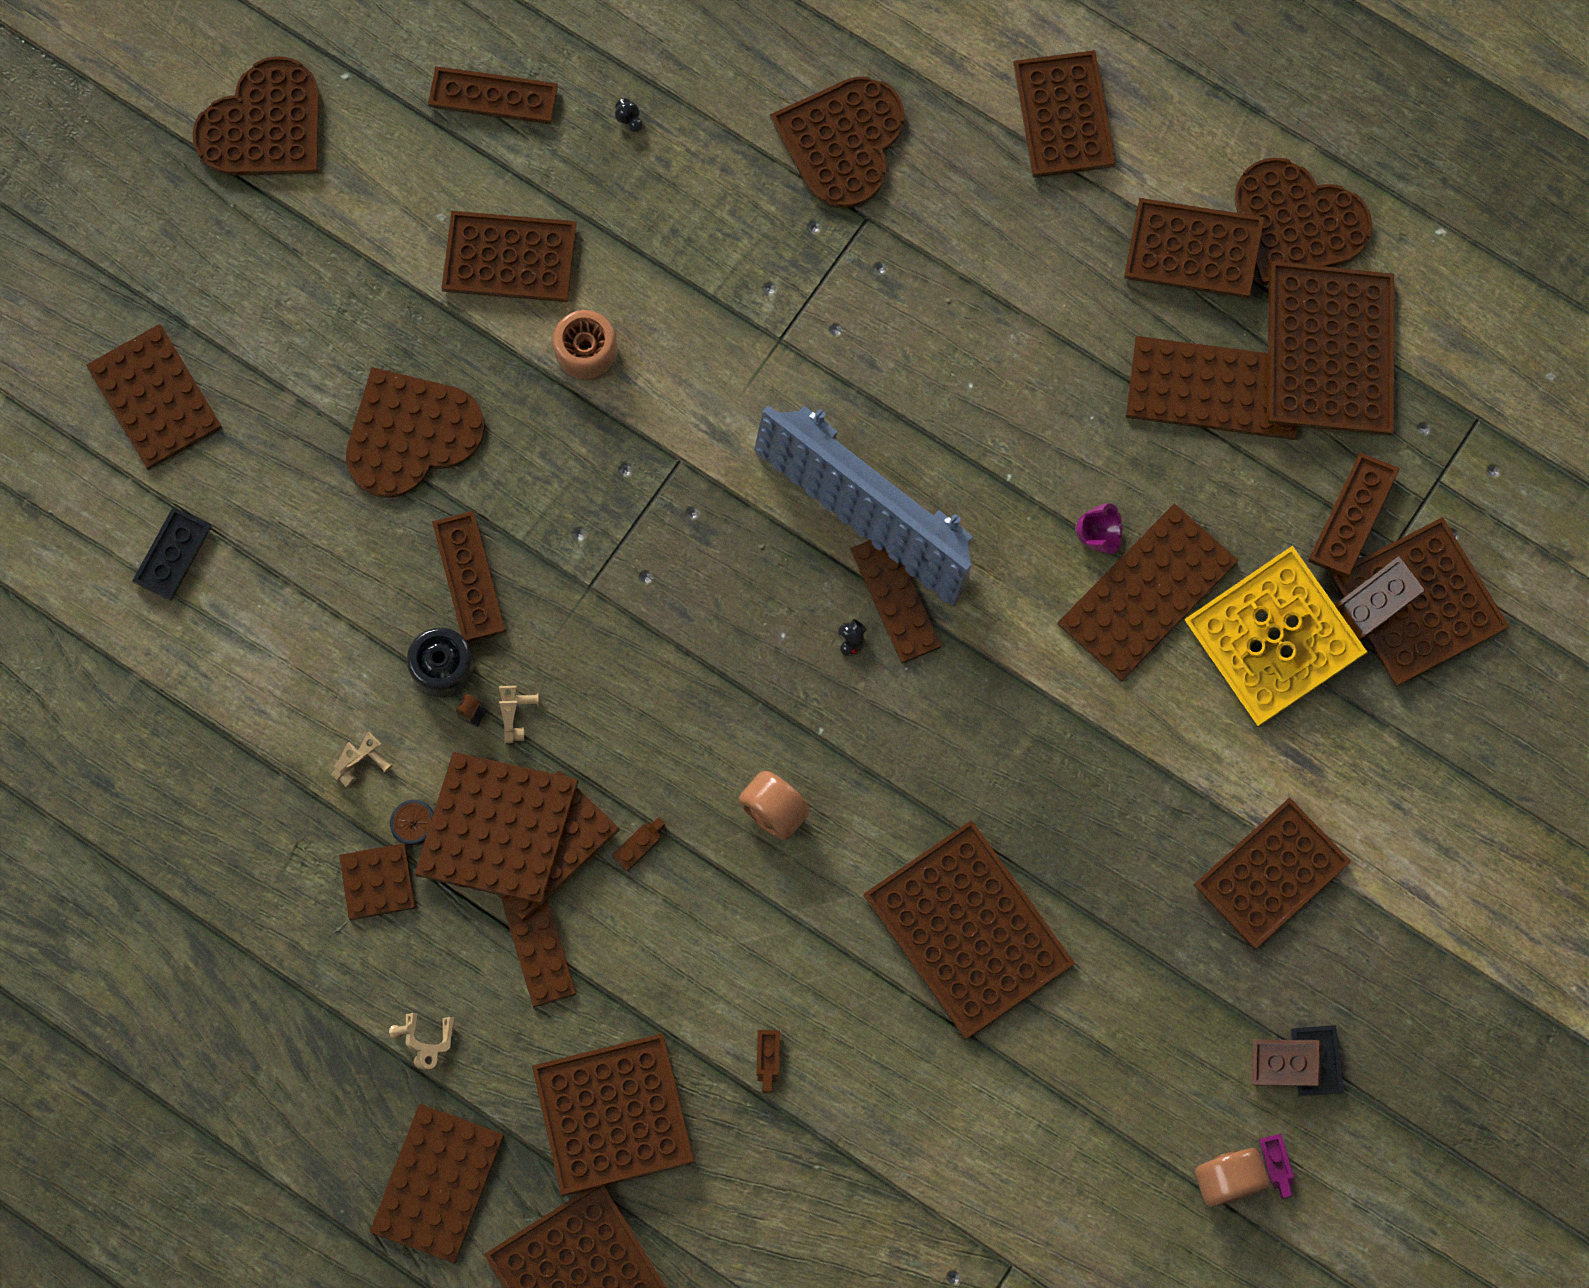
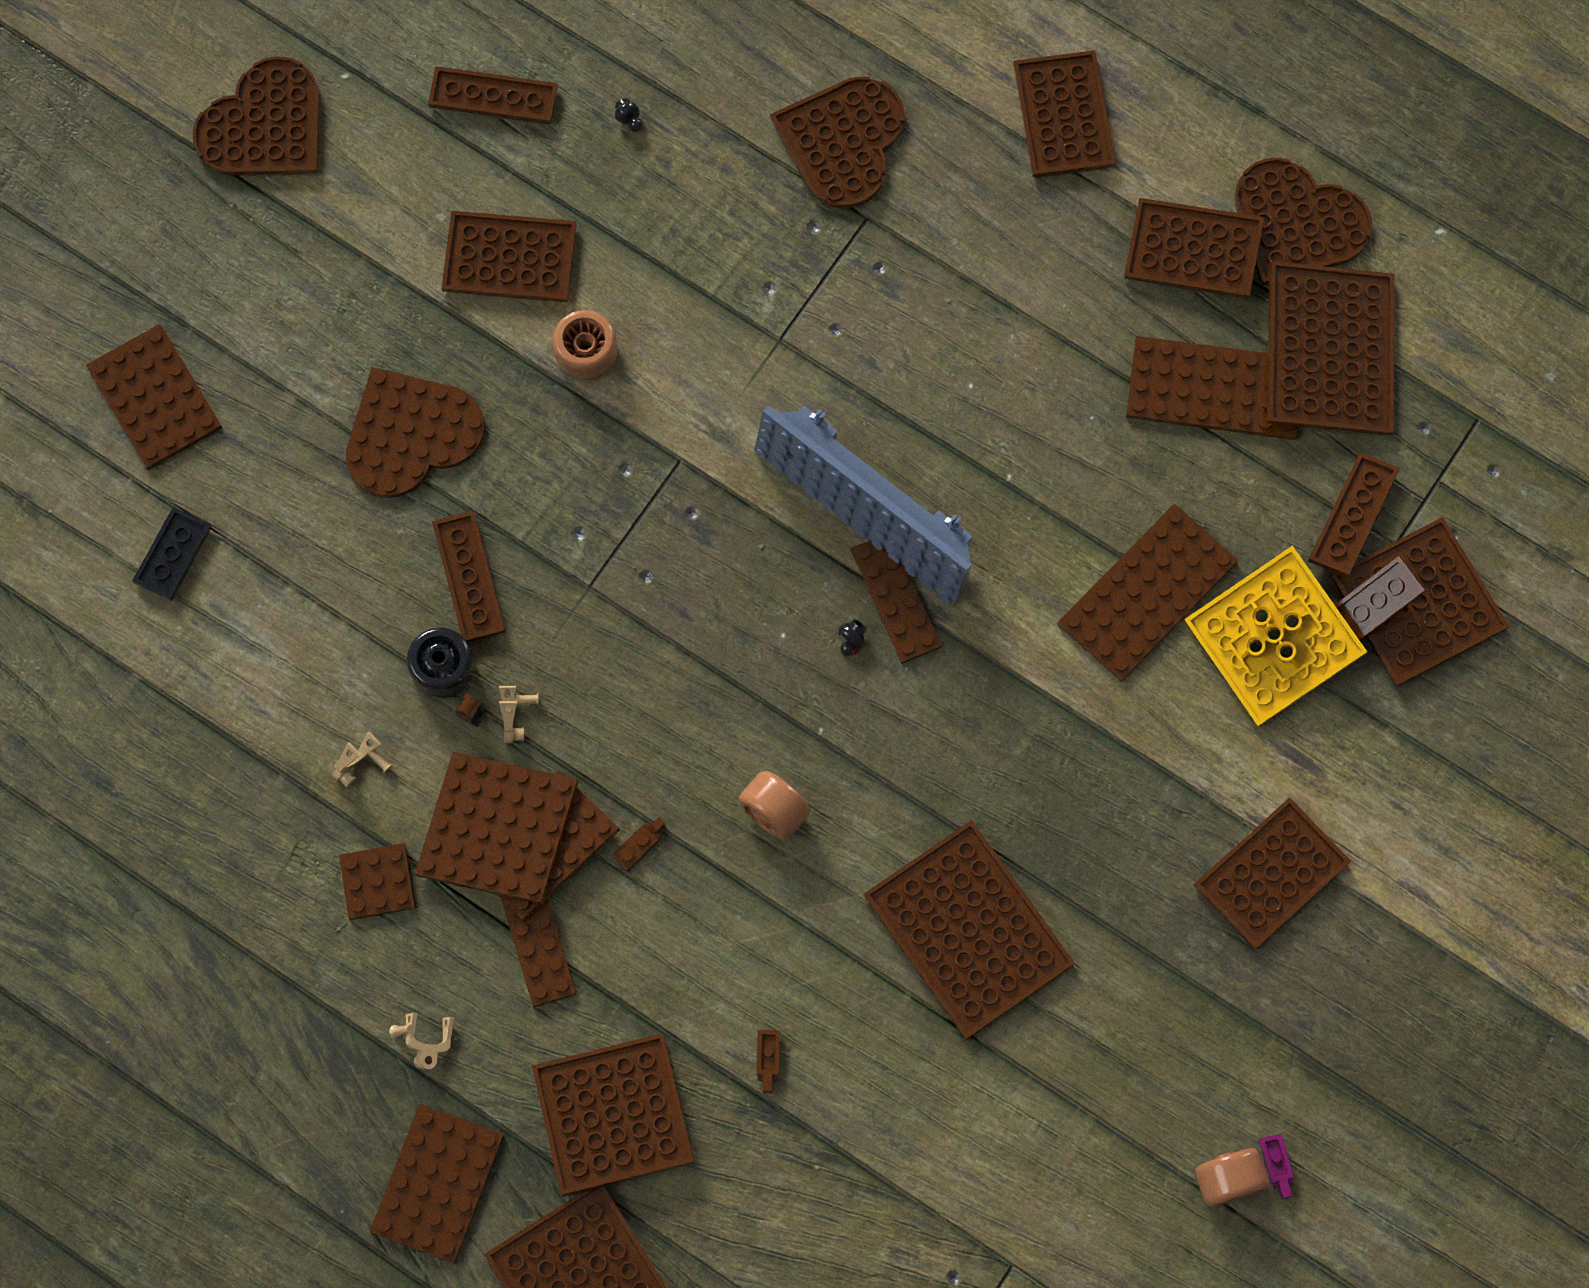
(411, 821): reddish brown wheel -> none
(1101, 528): magenta hair -> none
(1286, 1063): reddish brown plate -> none
(1330, 1060): black plate -> none

